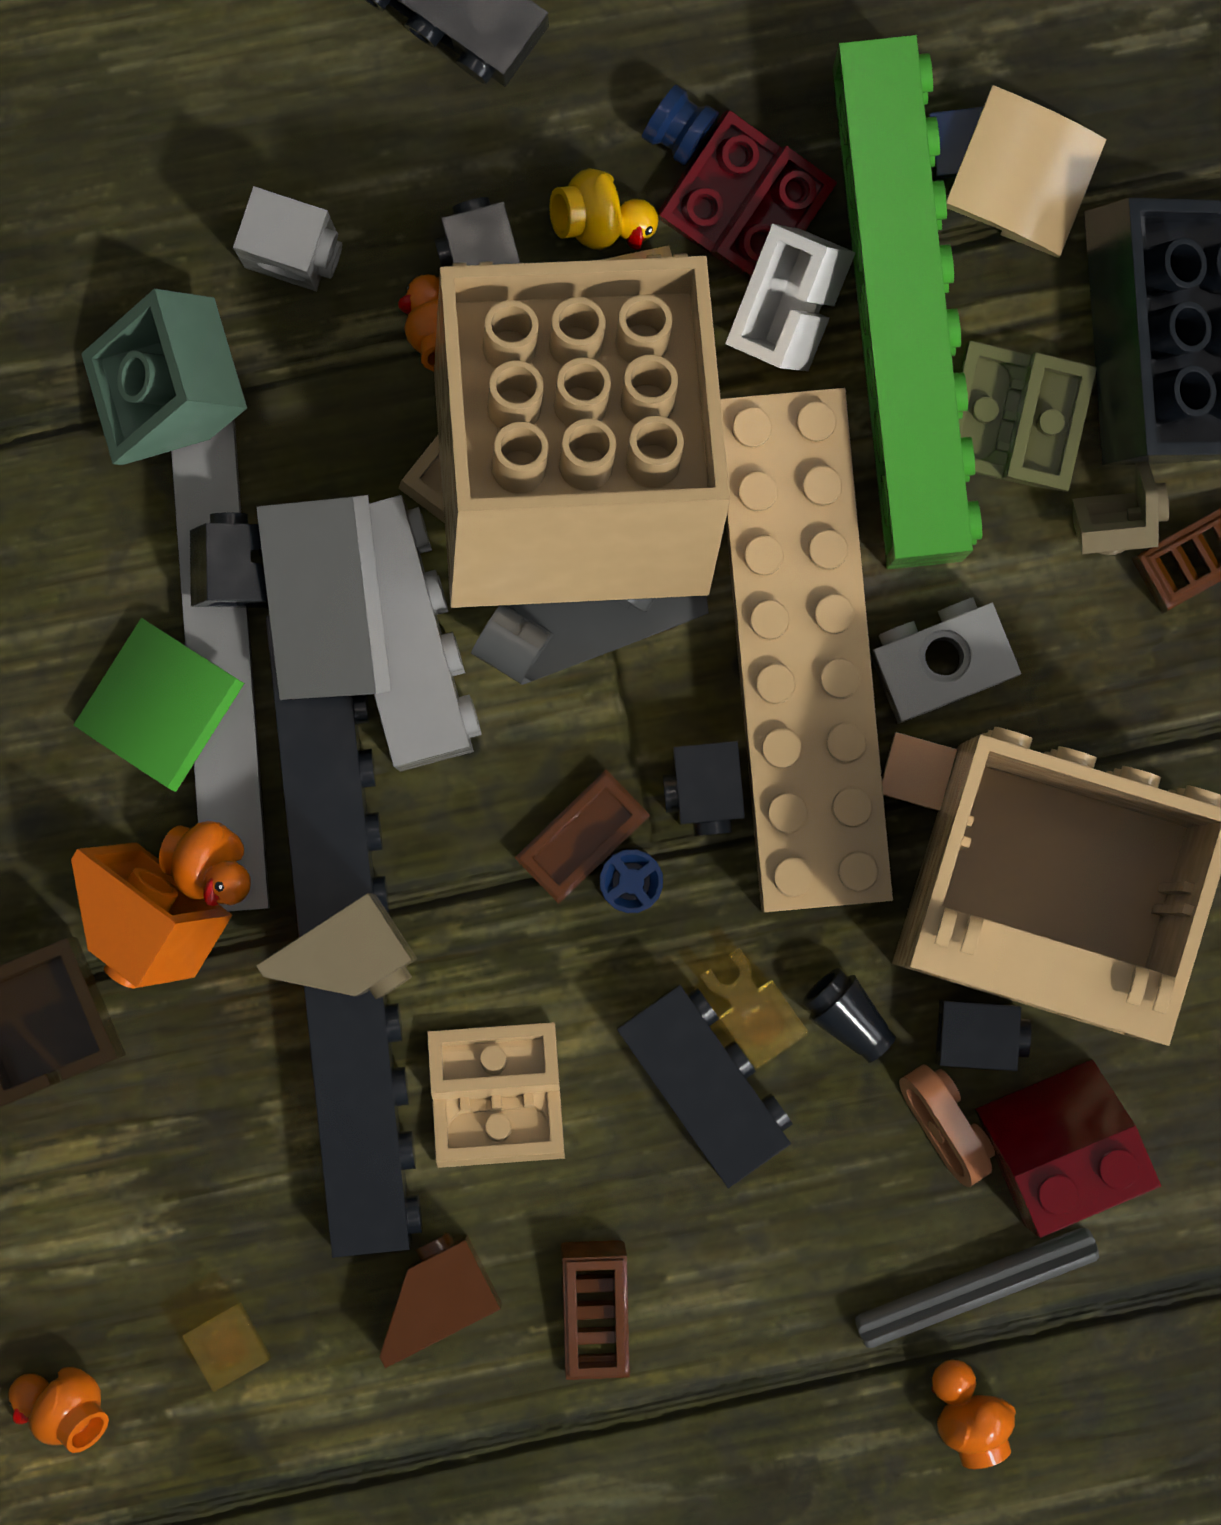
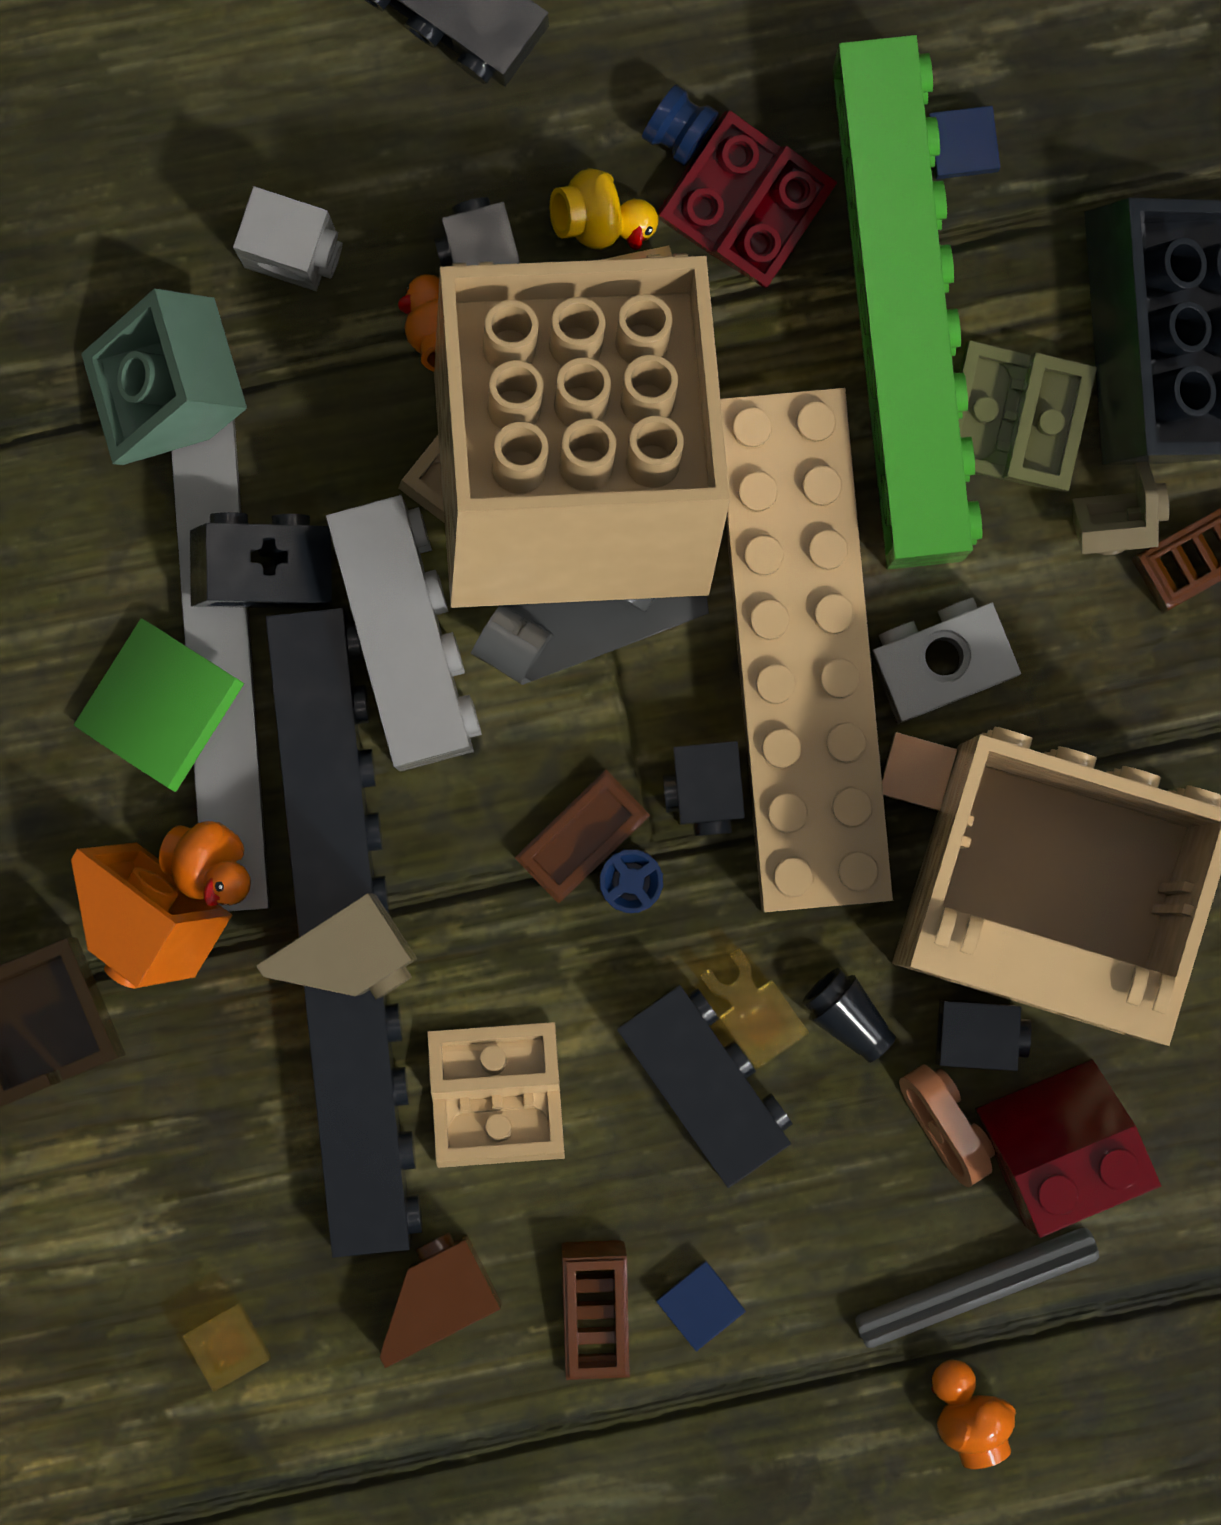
(62, 1411): orange animal -> none
(324, 598): light grey tile -> none
(700, 1305): none -> dark blue tile
(784, 298): white piece -> none
(1025, 171): tan slope -> none

